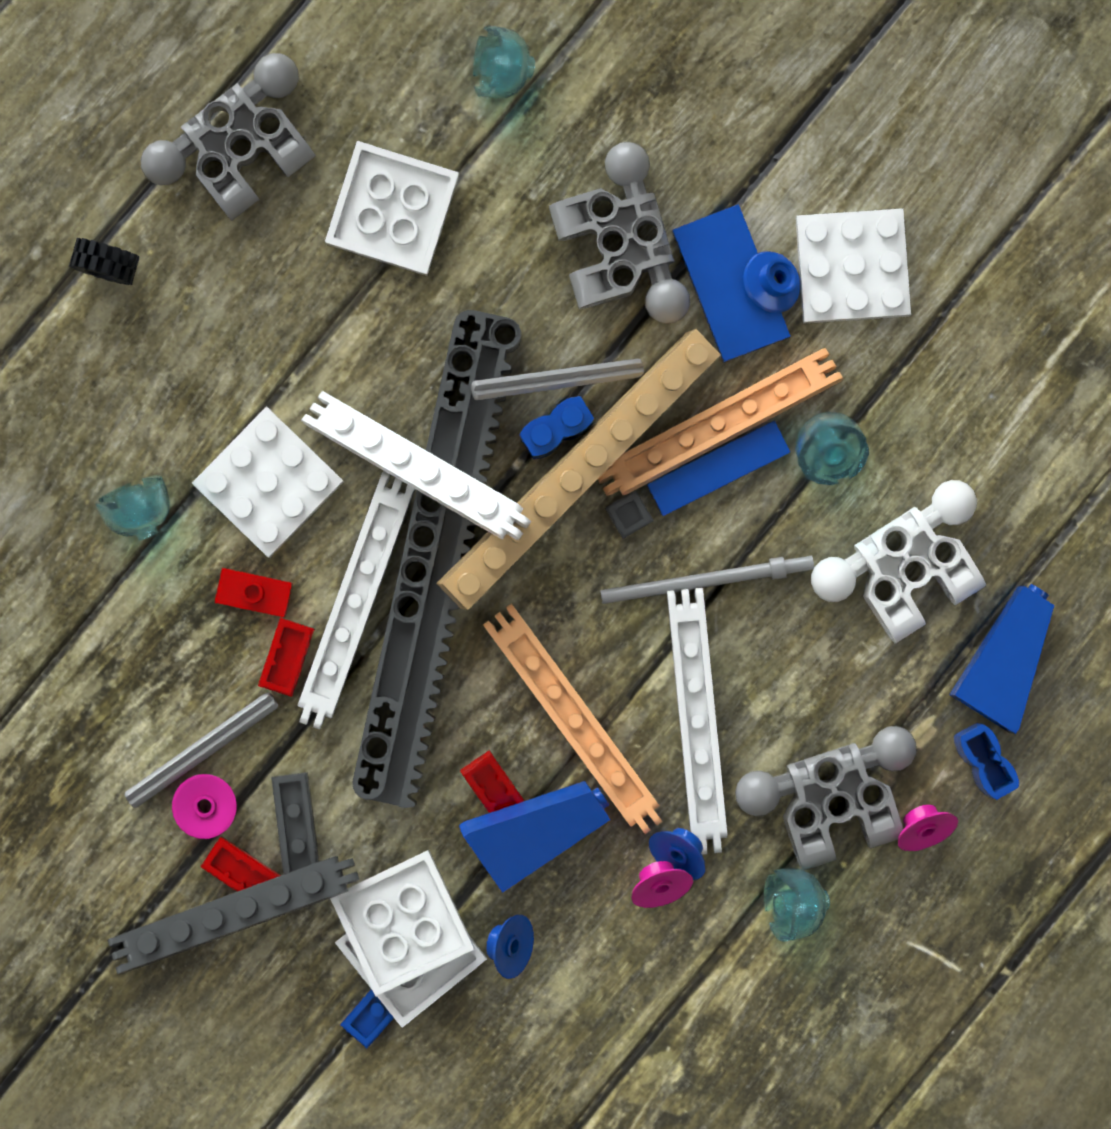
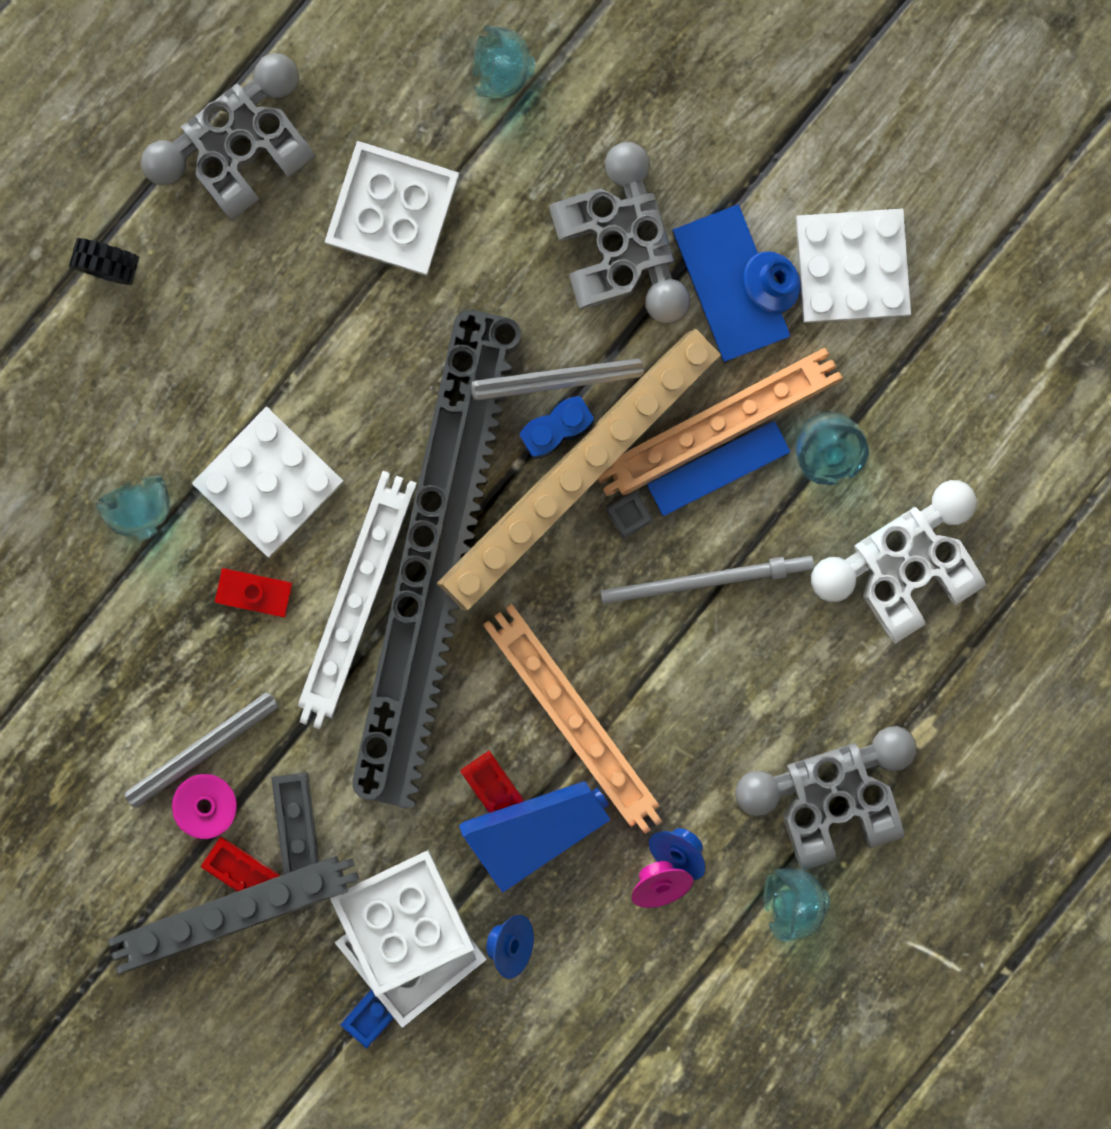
(286, 657): red plate -> none
(417, 467): white hinge -> none
(697, 718): white hinge -> none
(926, 828): dark pink piece -> none
(990, 770): blue brick -> none
(1006, 661): blue slope -> none

